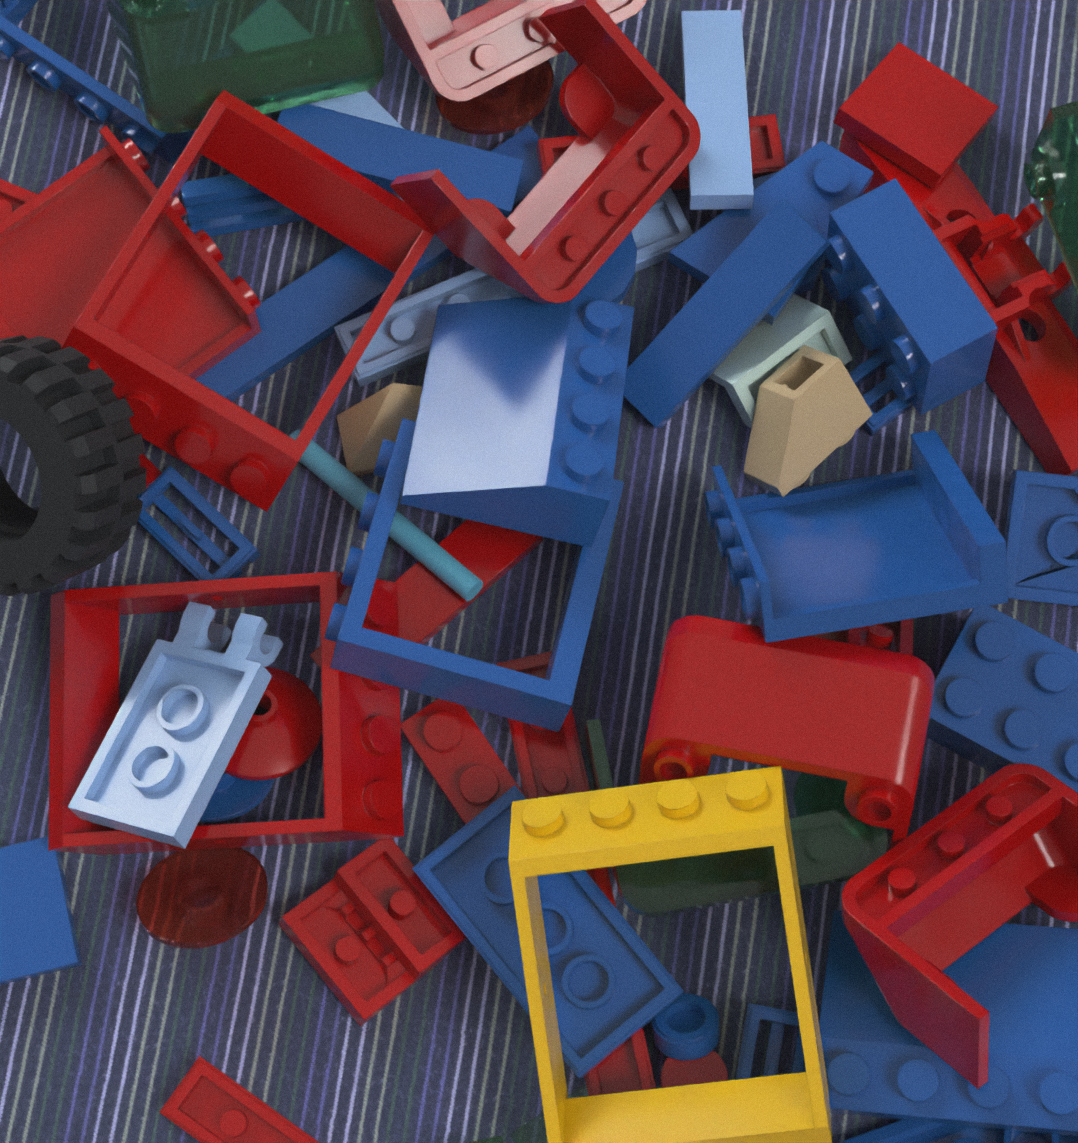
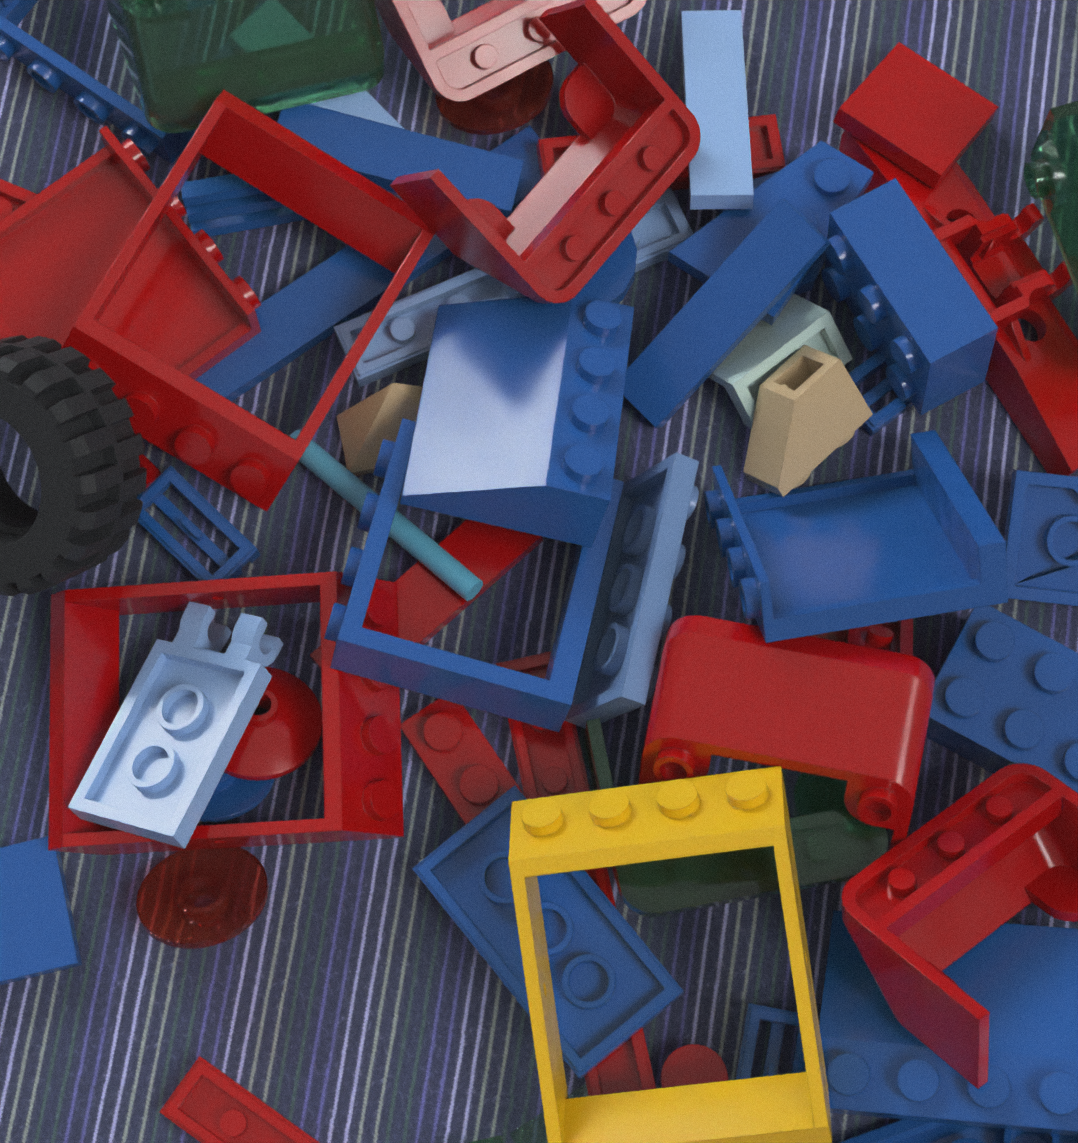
(372, 930): red slope -> none
(635, 592): none -> medium blue plate
(687, 1028): blue tile -> none

